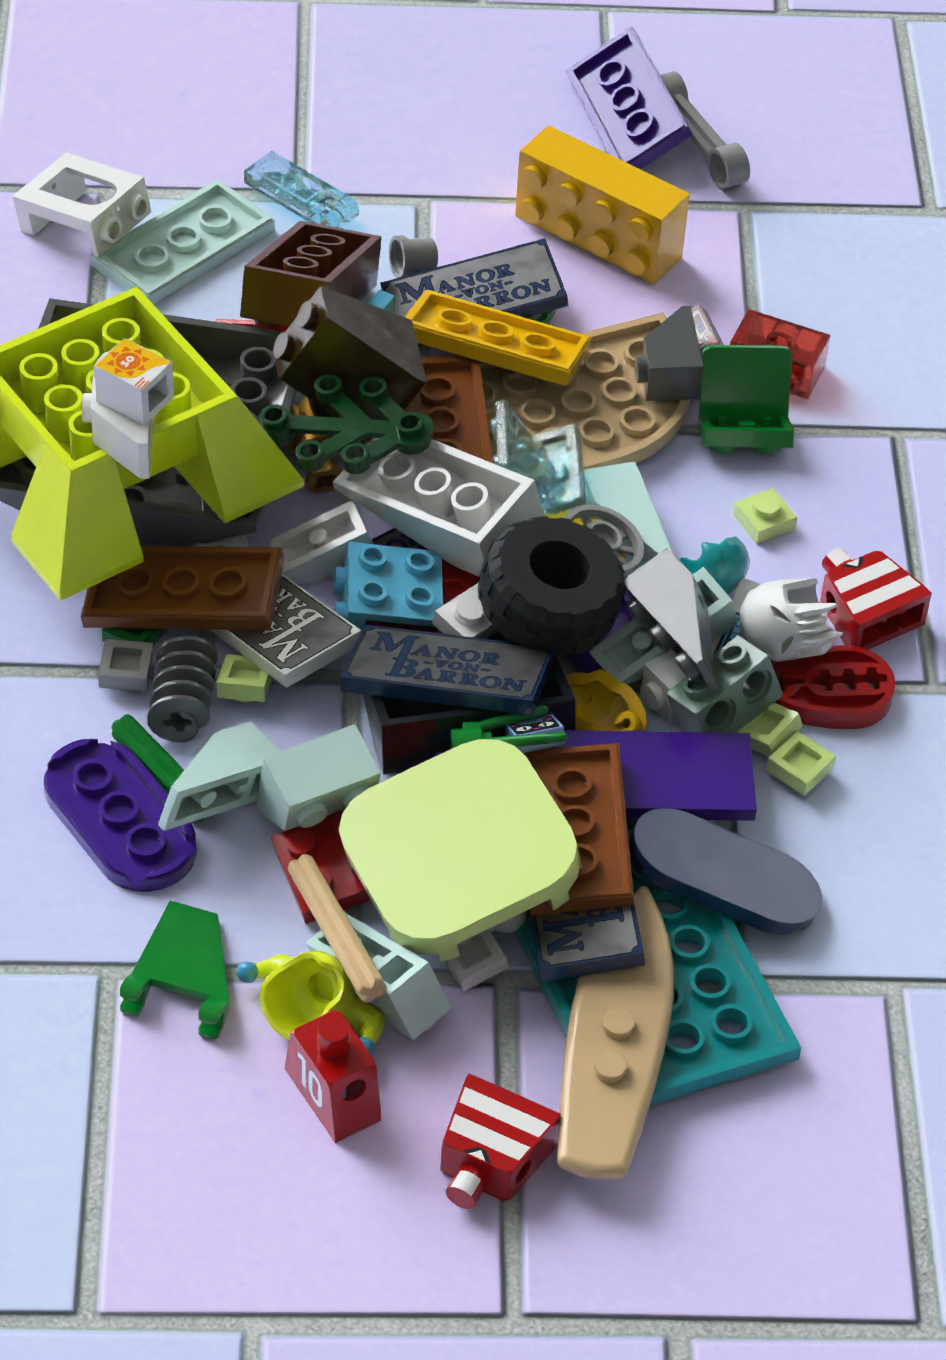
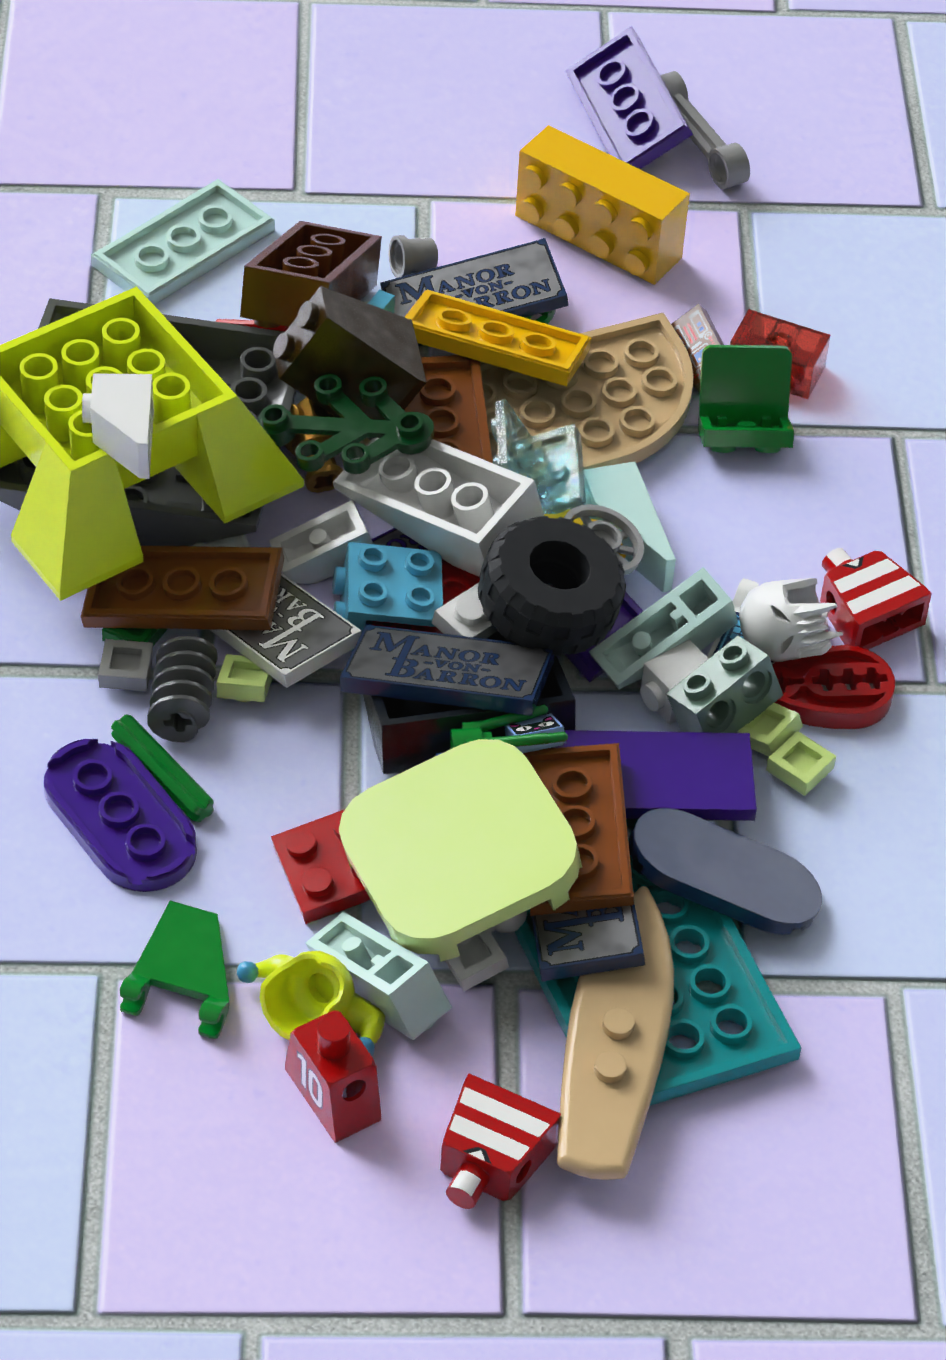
(54, 197): white panel -> none
(133, 381): white brick -> none
(219, 776): light aqua slope -> none
(300, 191): clear light blue plate -> none
(315, 778): light aqua slope -> none
(337, 928): tan axle -> none
(606, 703): yellow arm -> none
(671, 359): dark grey slope -> none
(675, 608): slope -> none
(724, 562): teal hair -> none
(764, 516): yellowish green plate -> none

